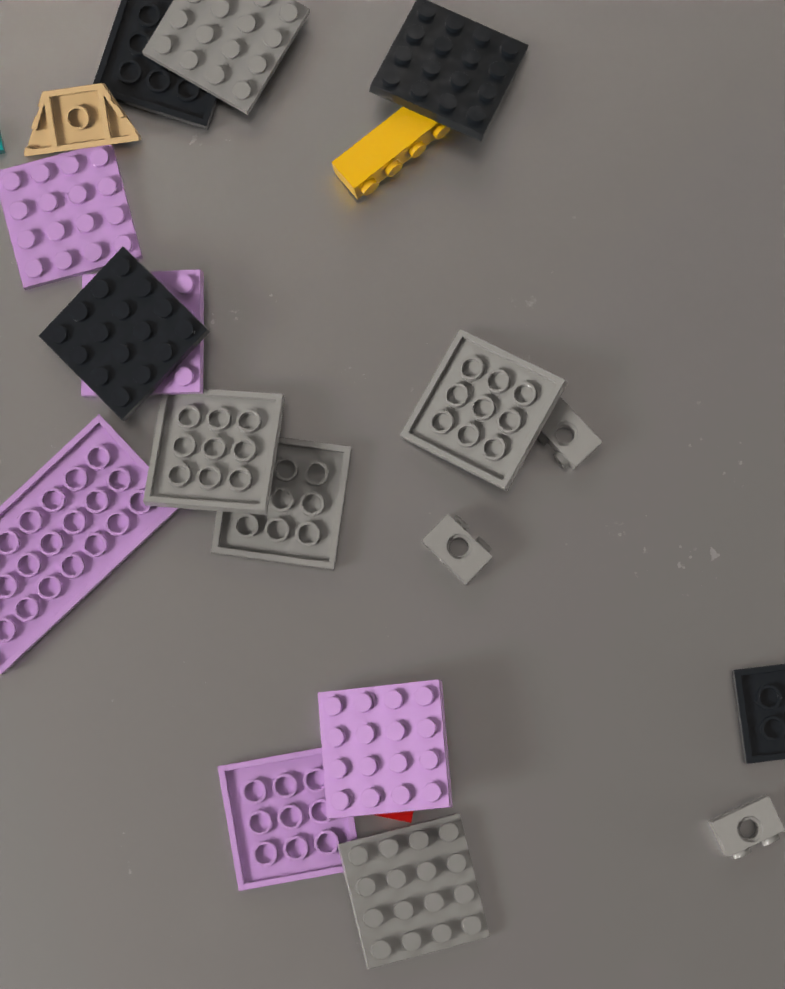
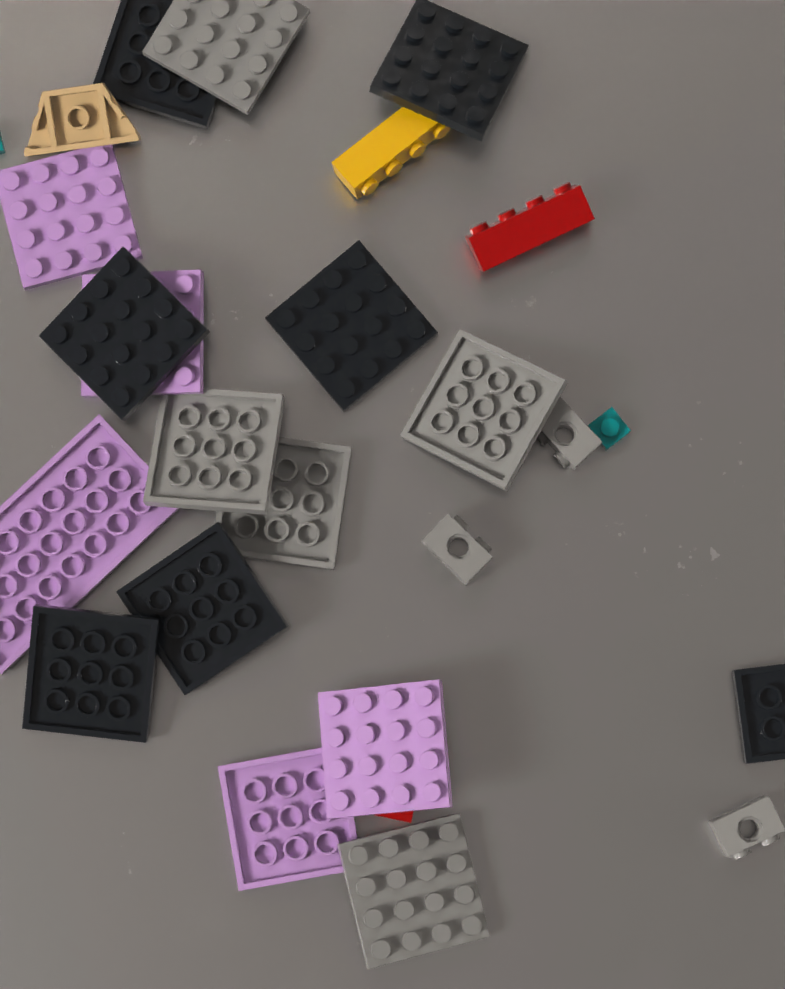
(90, 673): none -> black plate
(206, 607): none -> black plate
(351, 326): none -> black plate
(529, 227): none -> red brick
(609, 428): none -> teal plate

